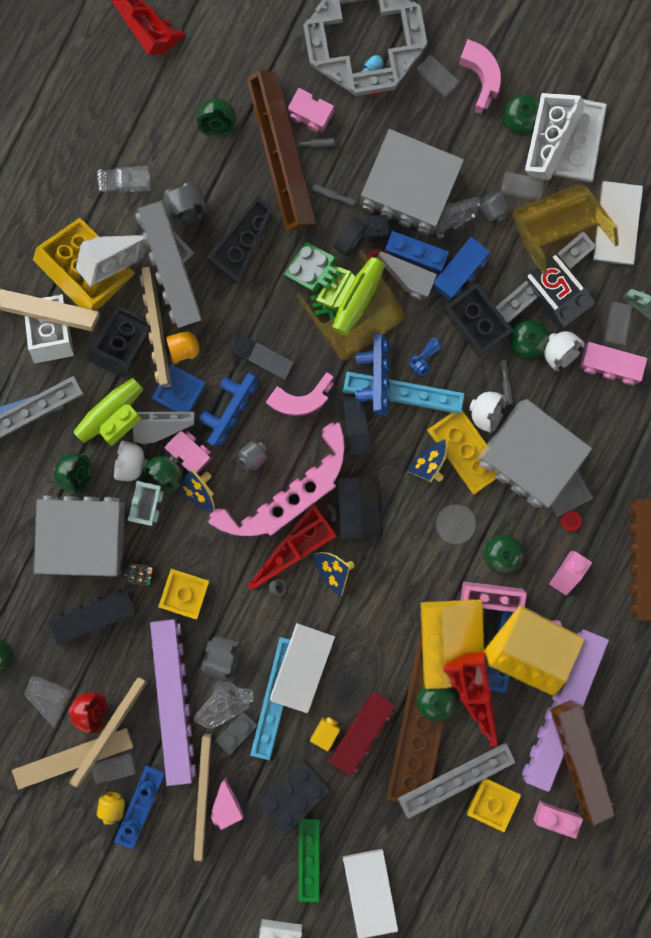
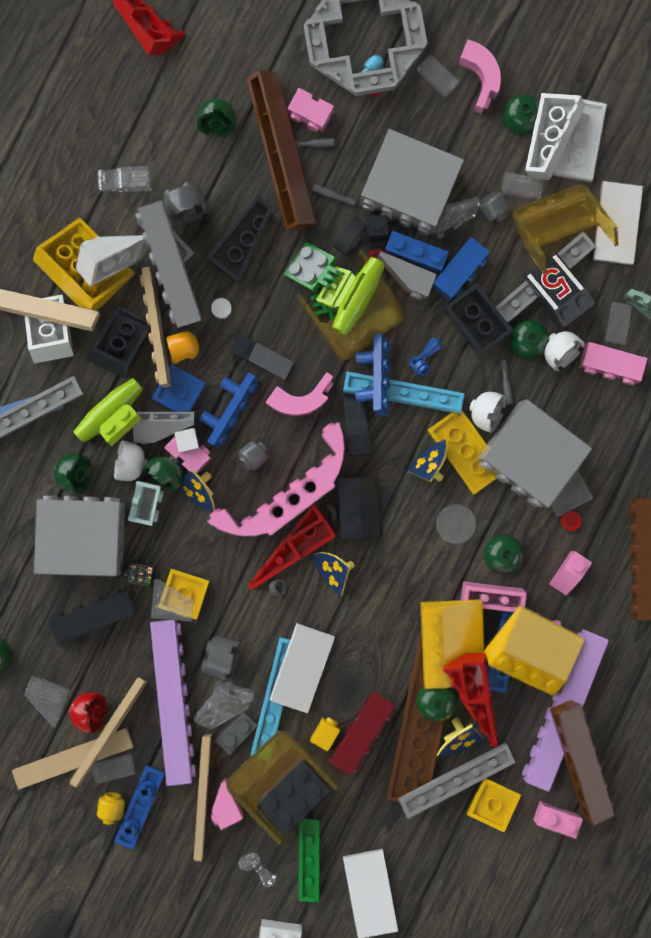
(170, 603): none -> clear wing
(186, 440): none -> white tile
(221, 308): none -> white tile
(248, 863): none -> clear piece
(265, 770): none -> clear yellow windscreen
(459, 739): none -> shield

